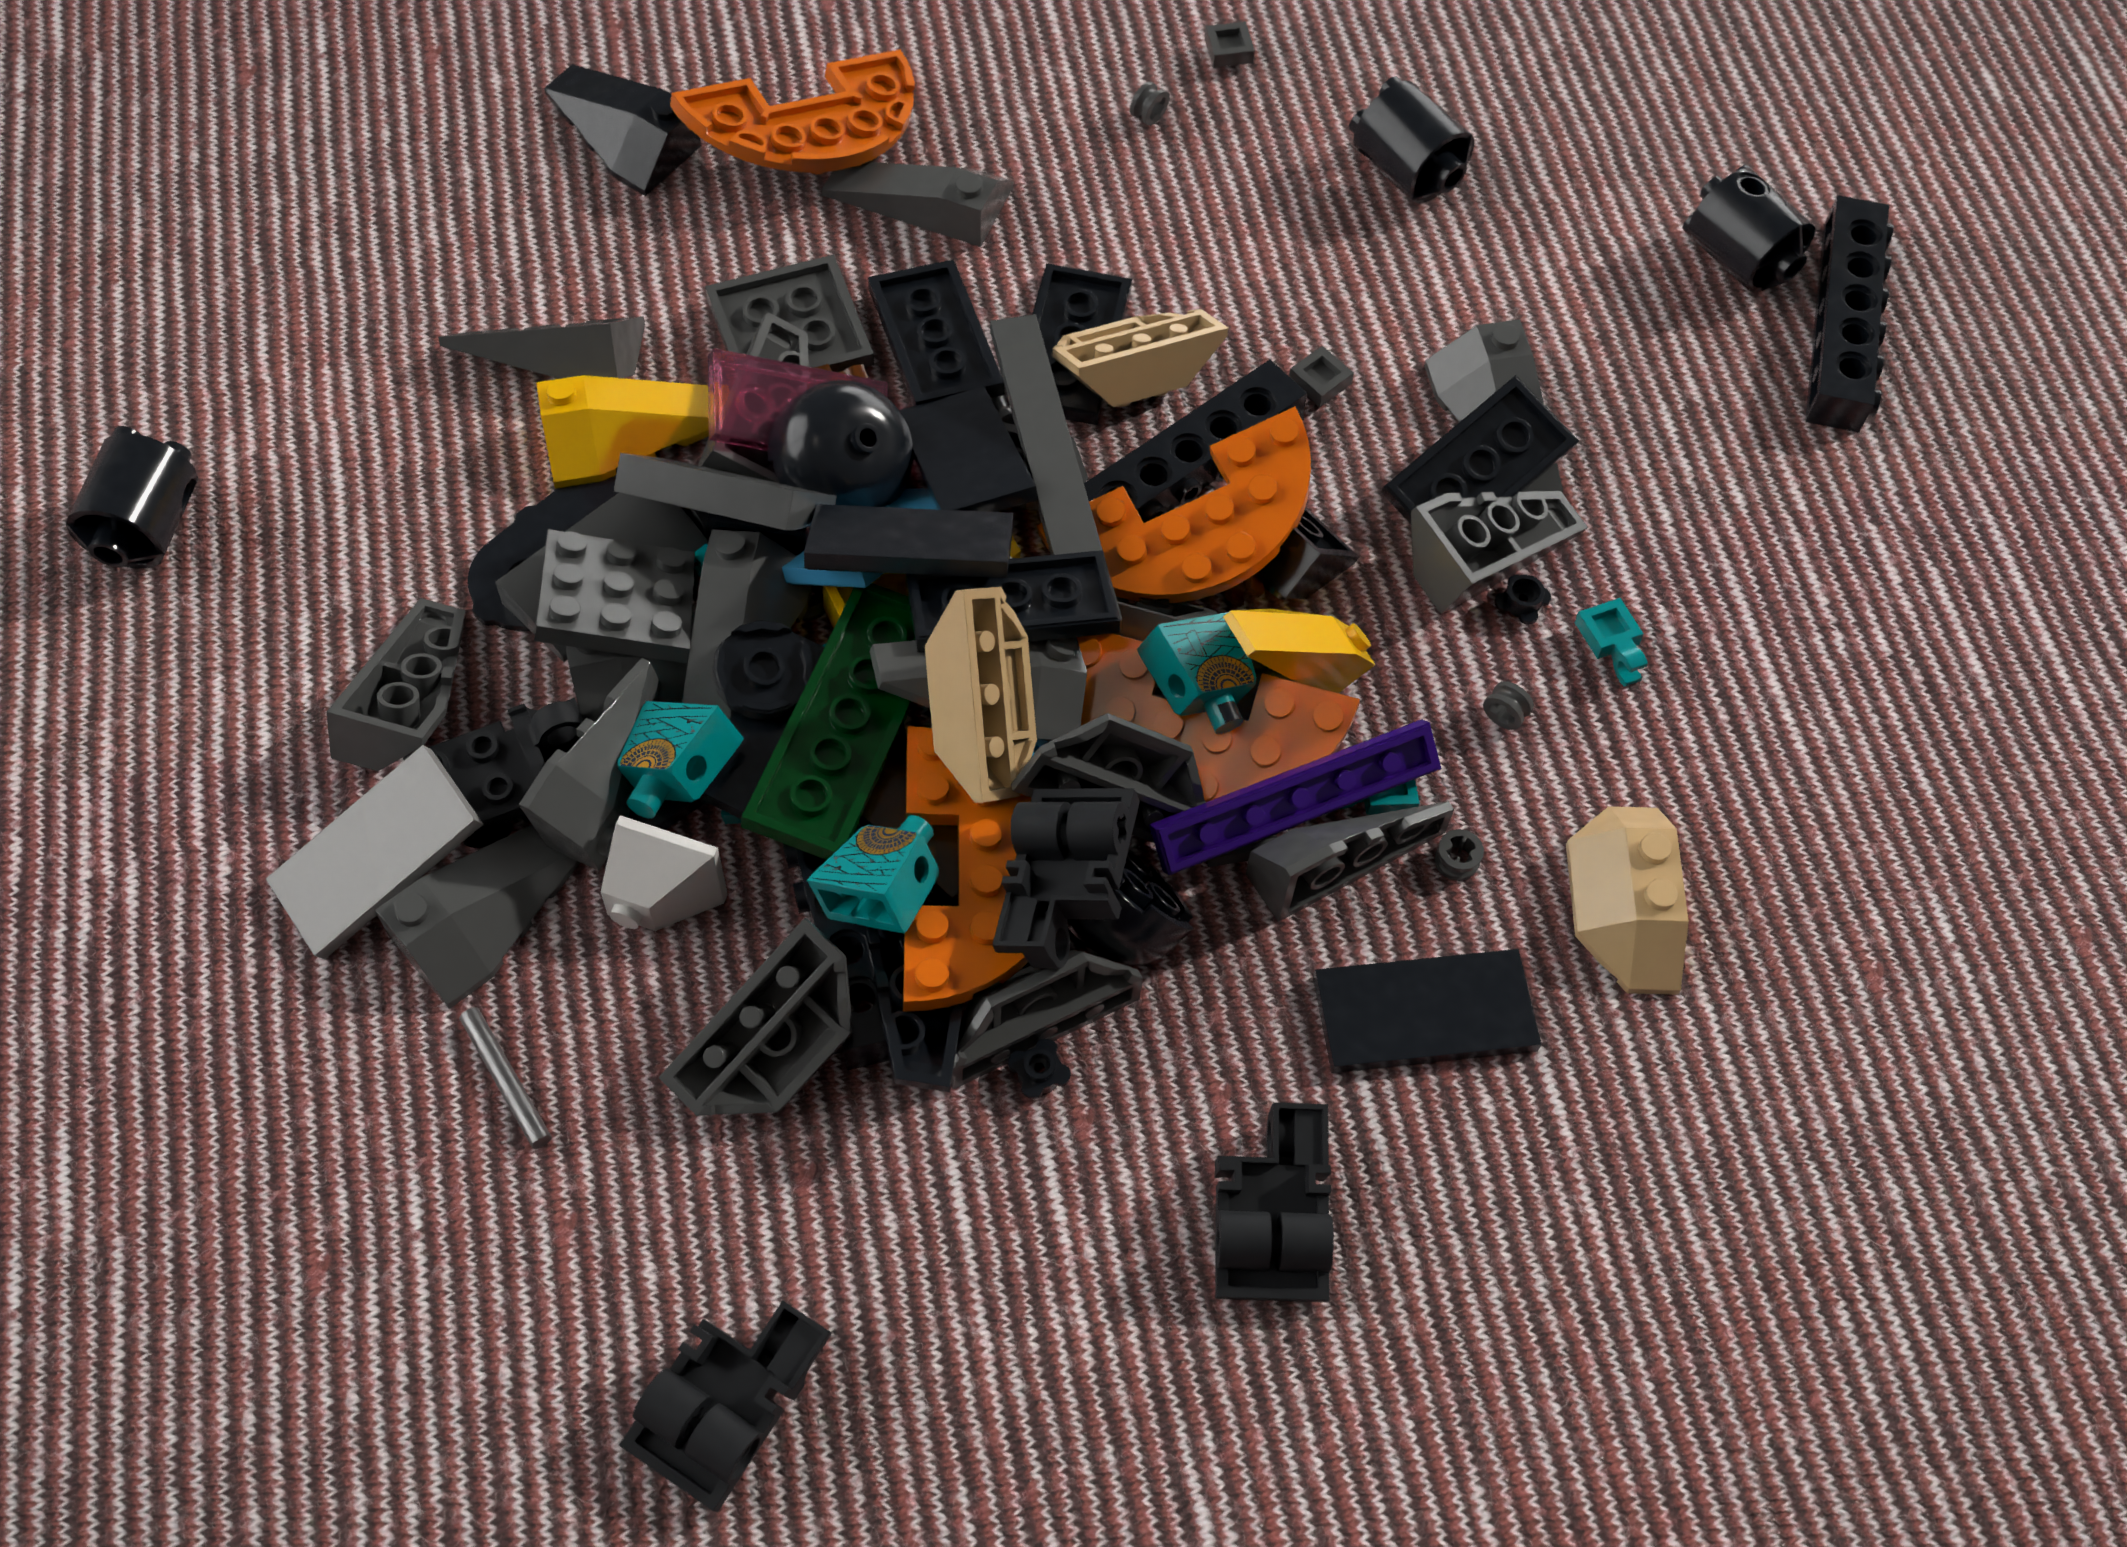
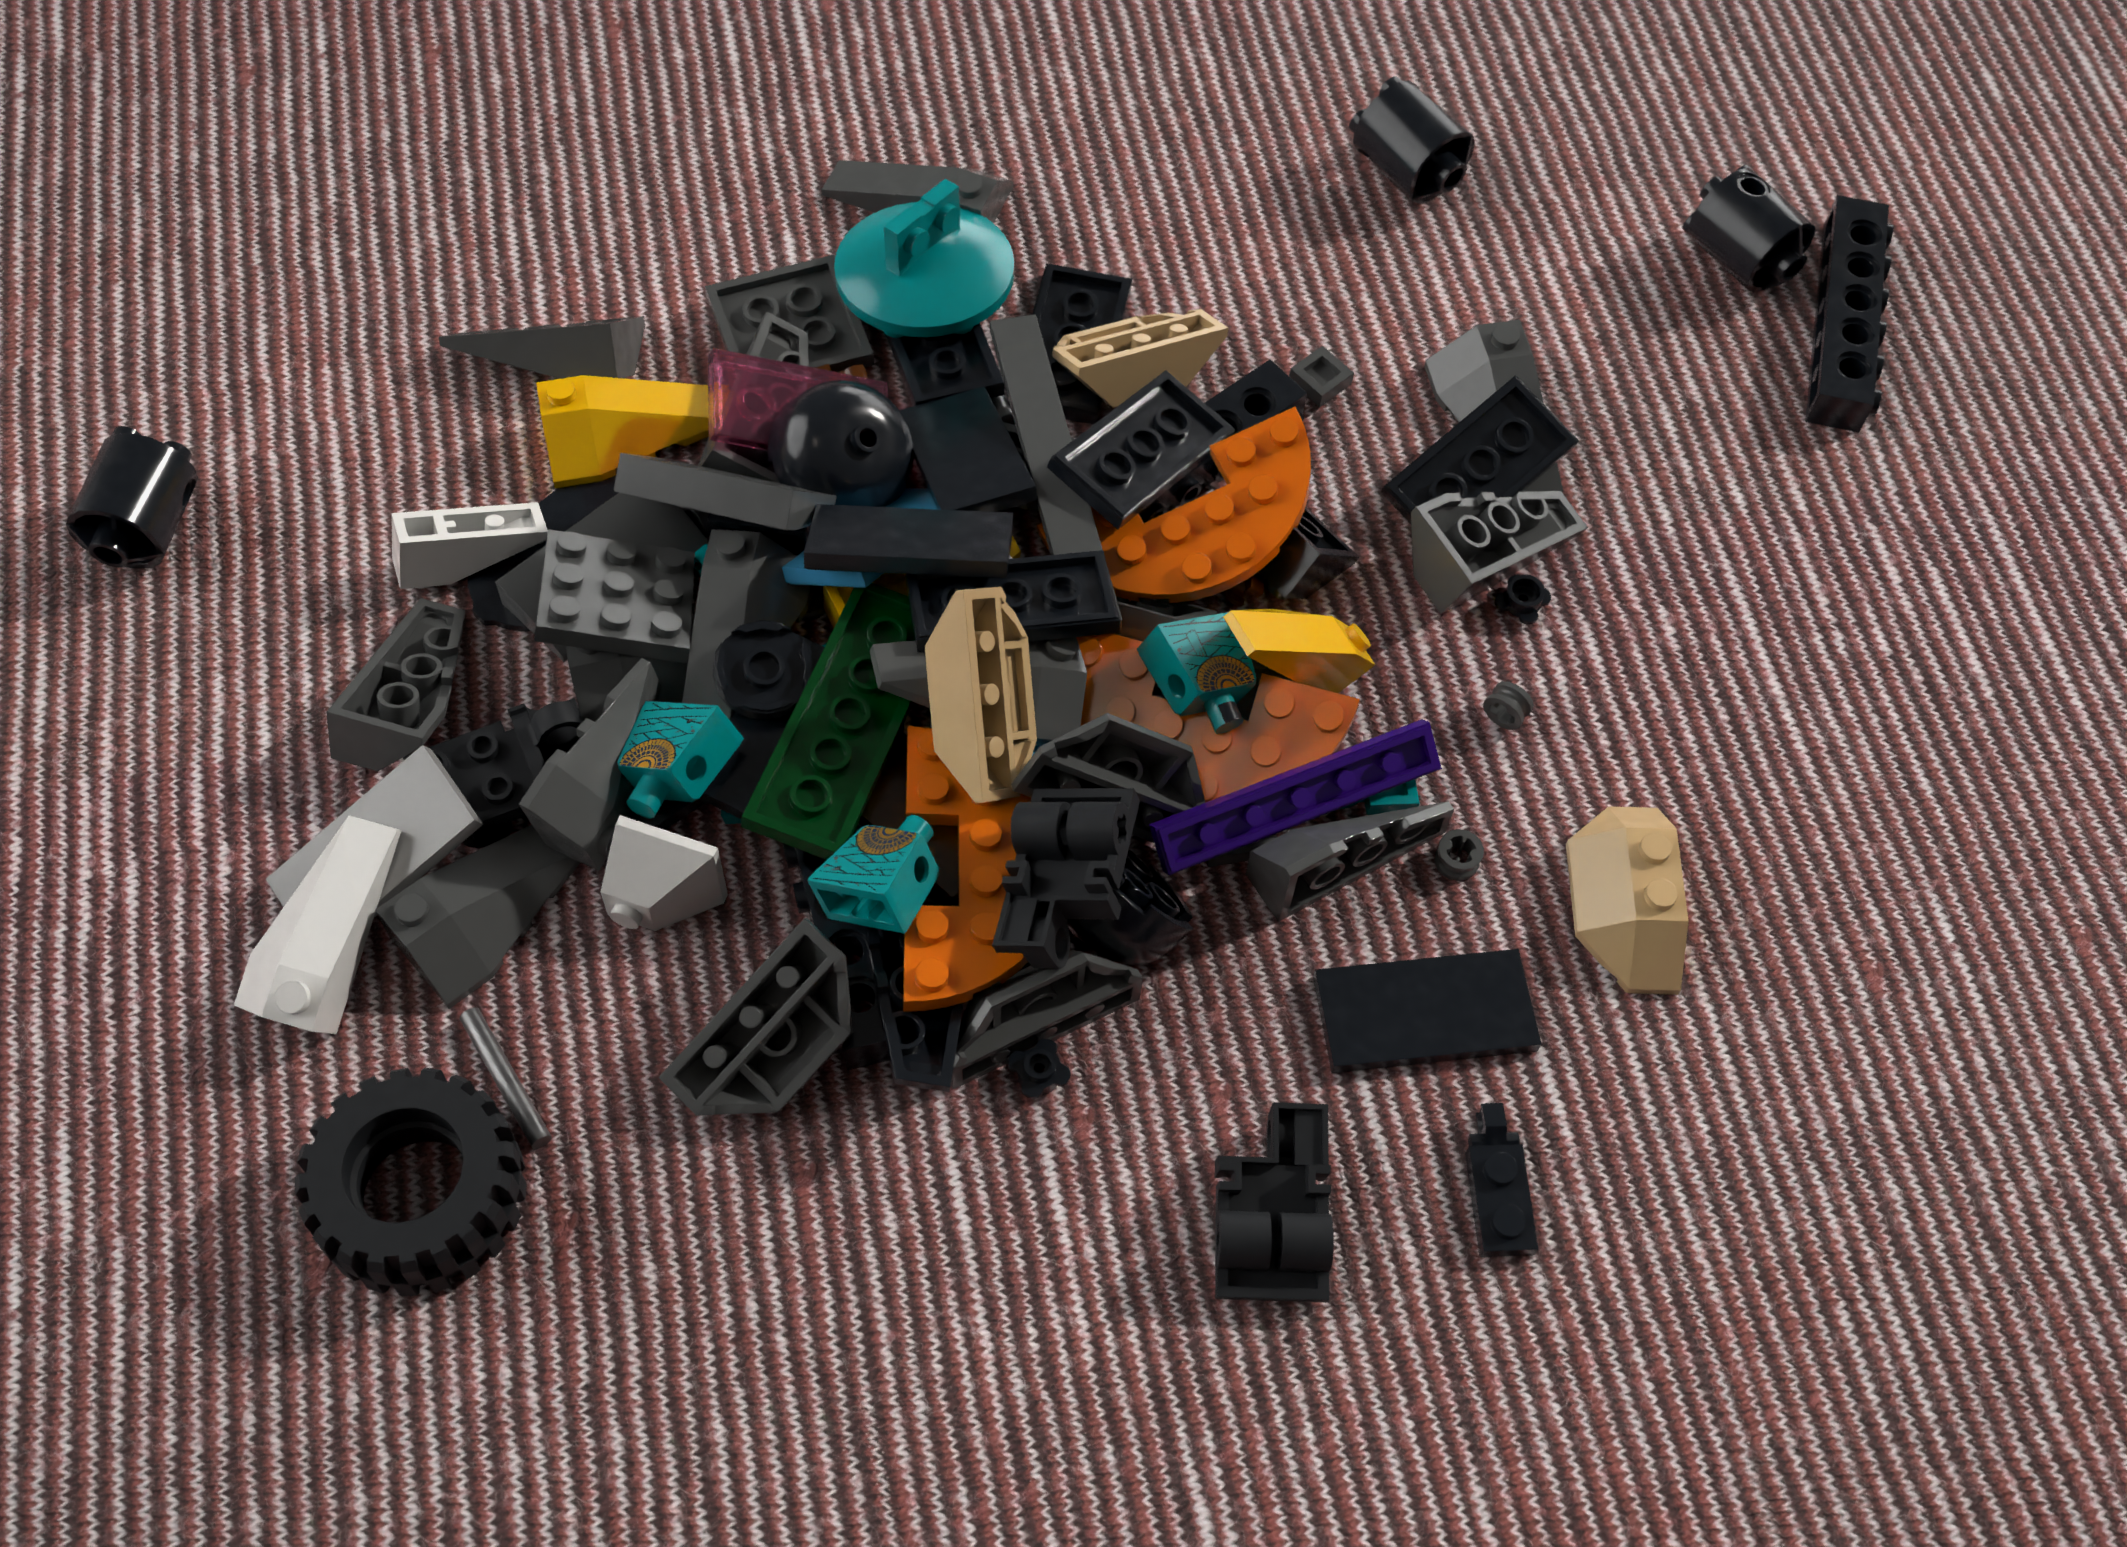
(316, 942): none -> white wedge
(369, 1130): none -> black tyre
(457, 542): none -> white slope
(624, 124): black wedge -> none
(716, 1403): black plate -> none
(809, 134): orange plate -> none
(925, 267): none -> teal bracket
(1140, 449): none -> black tile
(1149, 103): dark grey bush -> none
(1229, 44): dark grey plate -> none
(1499, 1187): none -> black hinge
(1614, 632): teal plate -> none

